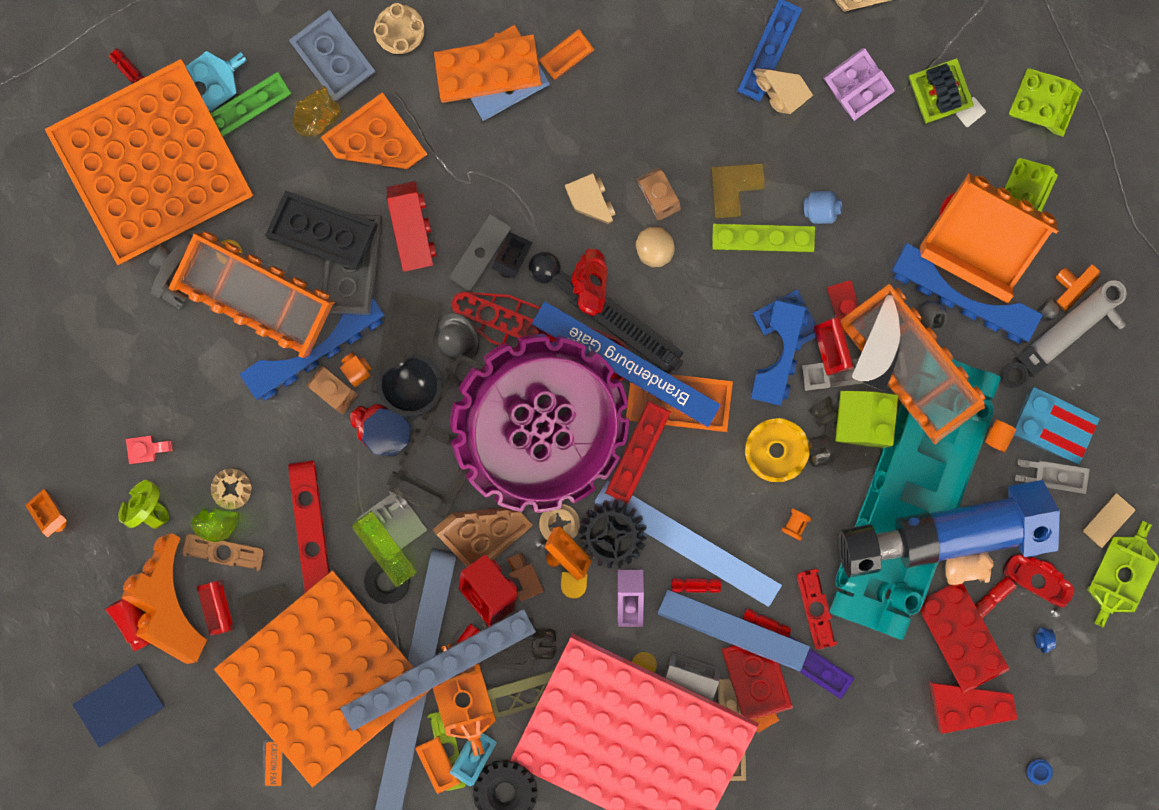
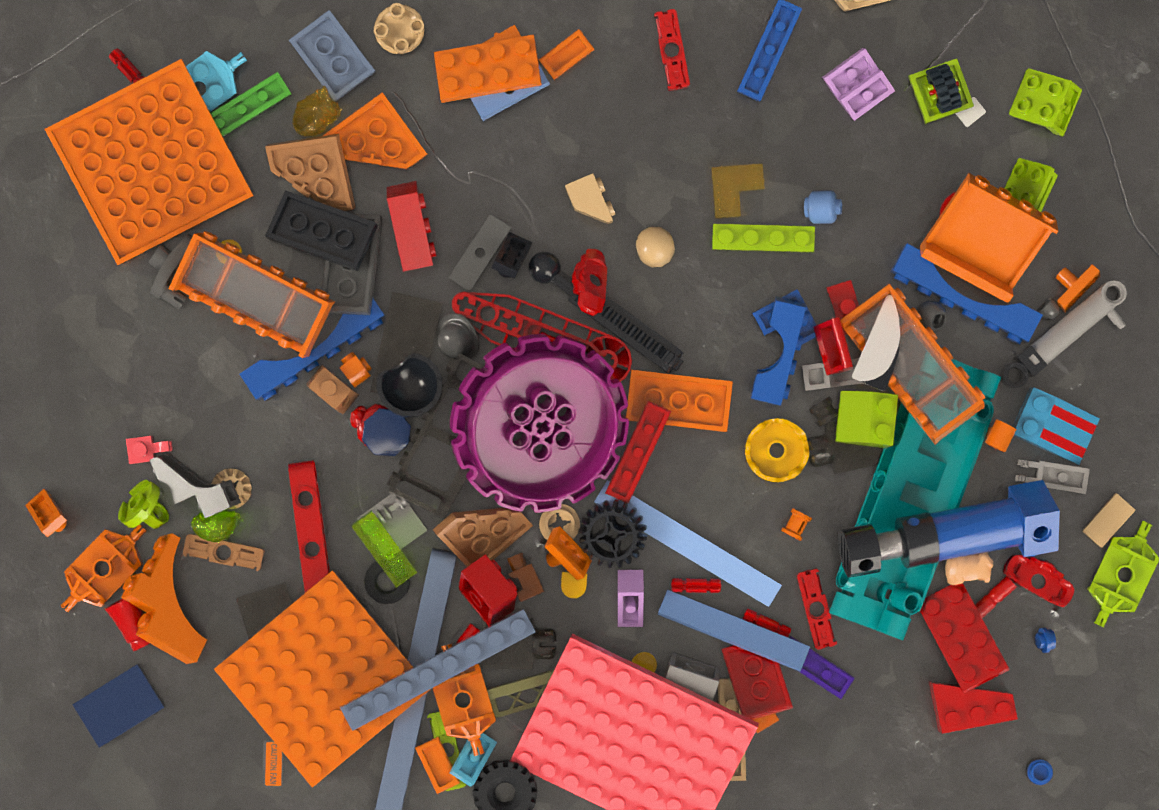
(123, 560): none -> orange plate
(182, 484): none -> arch
(215, 607): red tile -> none
(314, 168): none -> medium nougat plate
(629, 365): blue tile -> none
(659, 193): medium nougat torso -> none
(669, 32): none -> red piece
(785, 89): tan slope -> none

